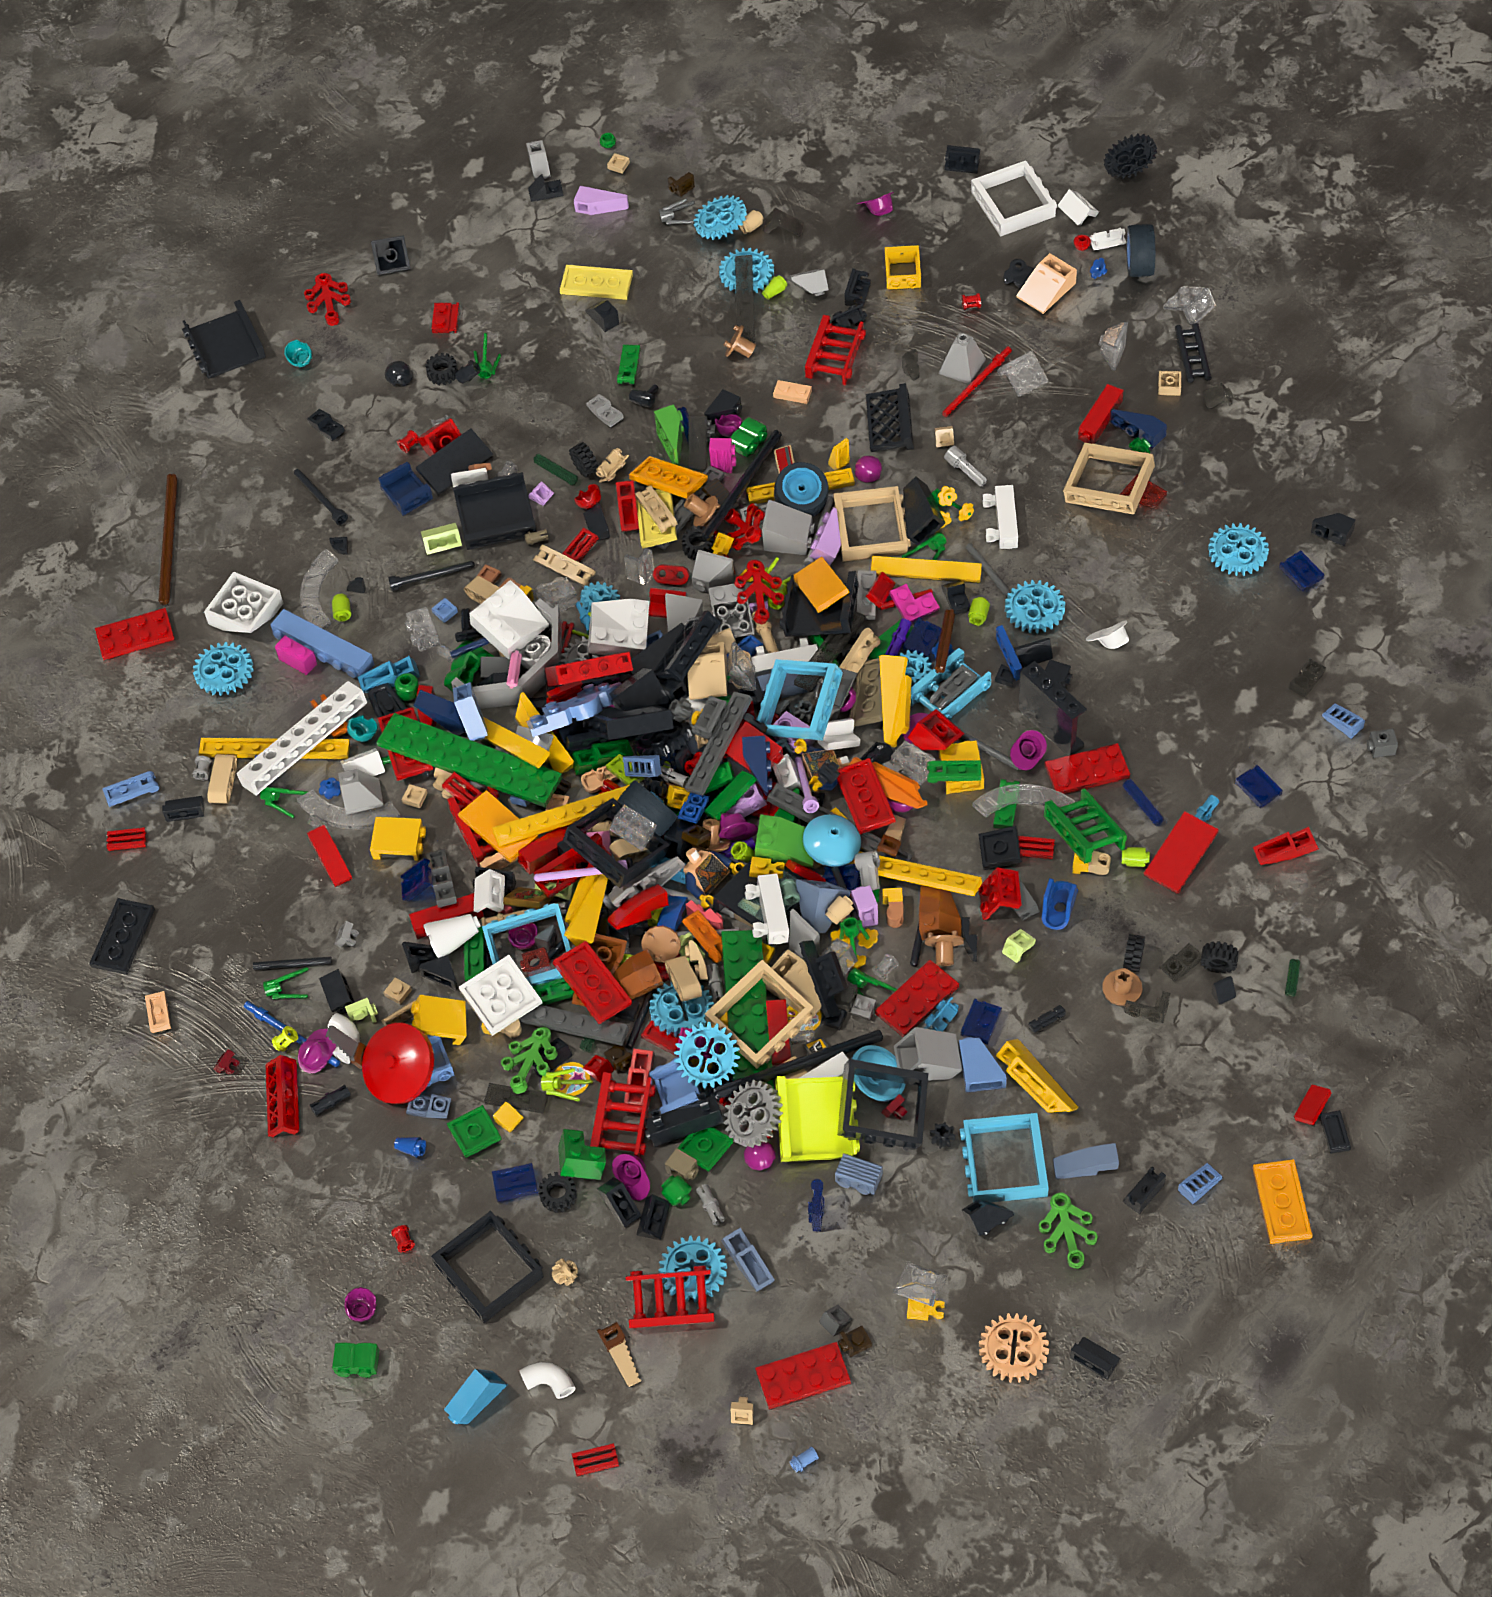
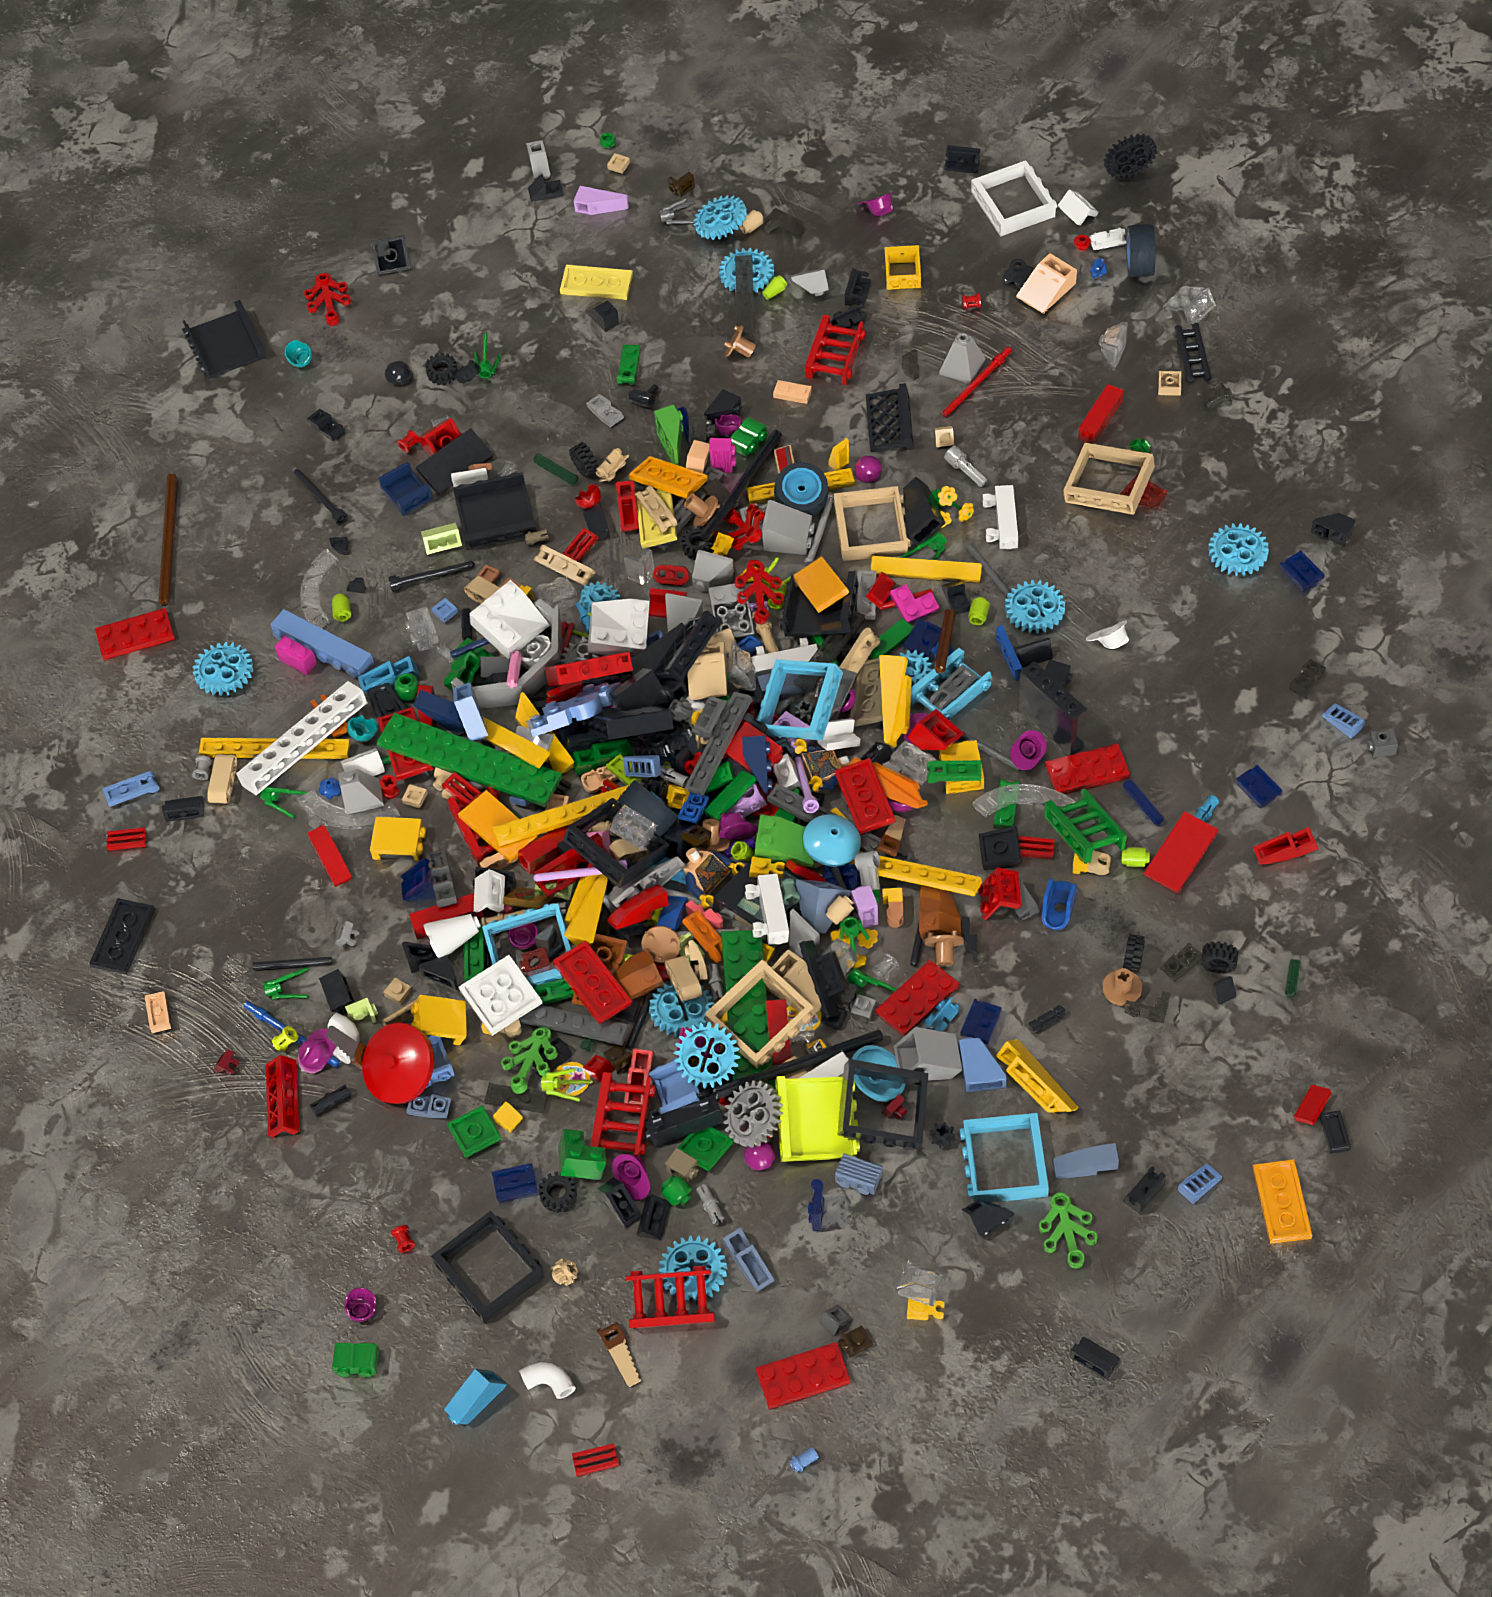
(243, 605): white slope -> none
(389, 786): none -> red bush
(411, 1145): blue cone -> none
(445, 317): red plate -> none
(467, 635): black axle -> none
(541, 494): lavender slope -> none
(660, 1038): red tile -> none
(698, 456): none -> light nougat slope
(742, 1411): tan tile -> none
(828, 538): lavender slope -> none
(828, 772): black gear -> none
(899, 637): dark purple pin -> none
(993, 1345): light nougat gear -> none
(1004, 676): black tile -> none
(1017, 945): yellowish green bracket -> none
(1024, 373): clear bracket -> none
(1140, 426): dark blue slope -> none

